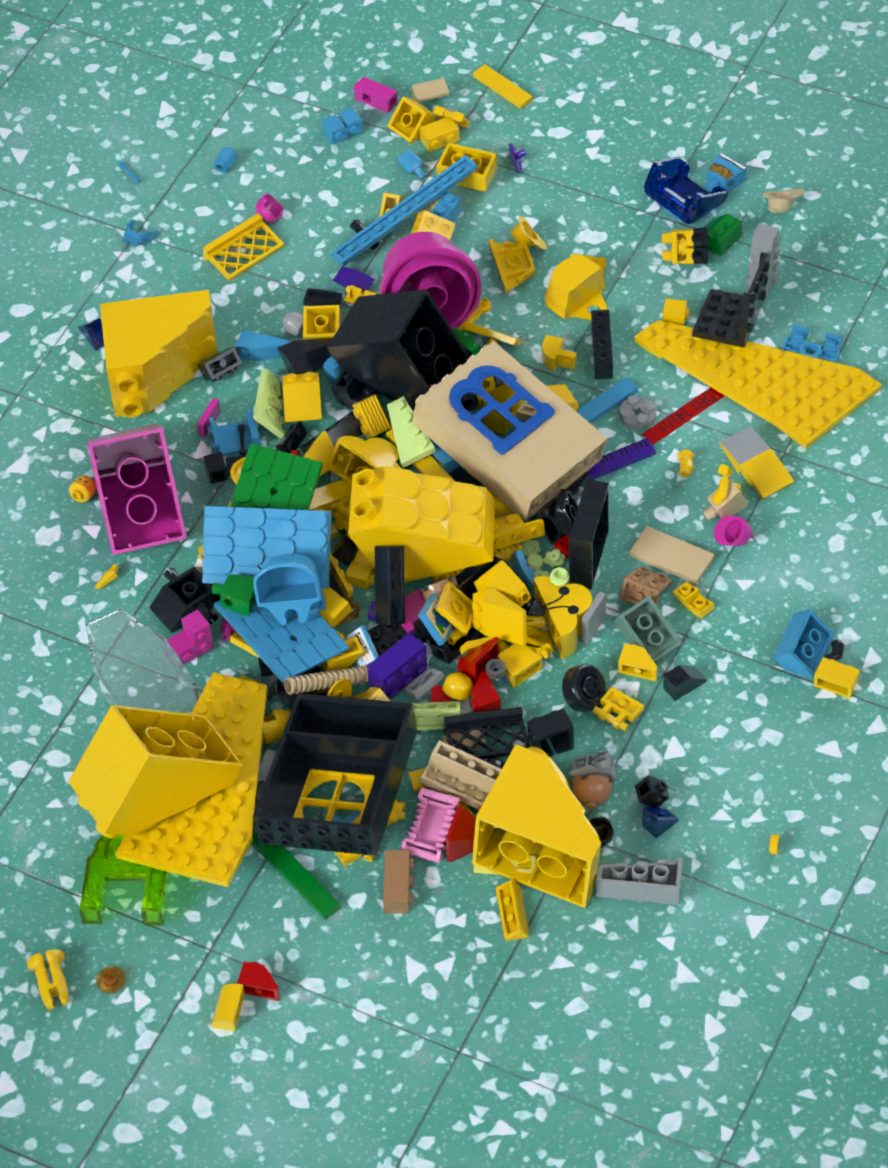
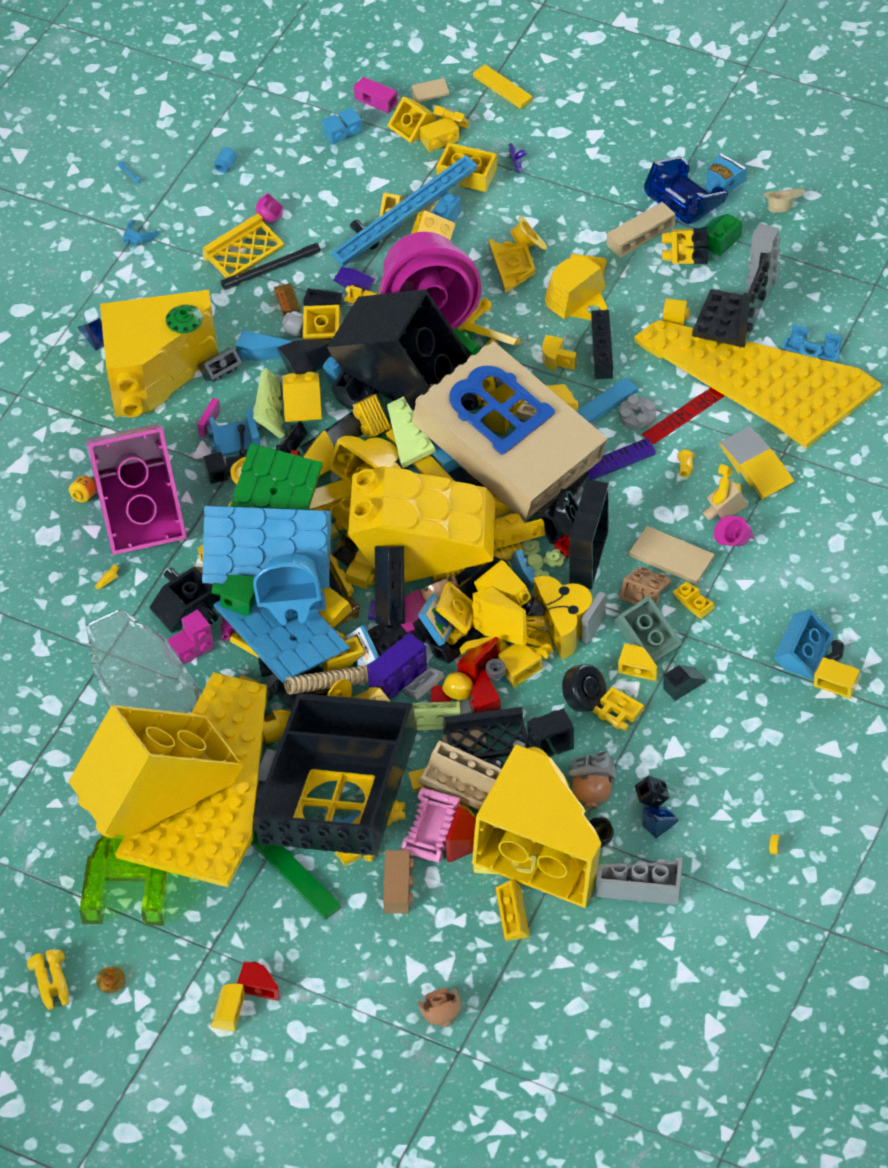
(184, 319): none -> green dish
(286, 298): none -> clear orange tile
(303, 253): none -> black piece
(411, 163): dark azure piece -> none
(441, 1007): none -> nougat cylinder
(559, 576): yellowish green plate -> none
(641, 229): none -> tan brick

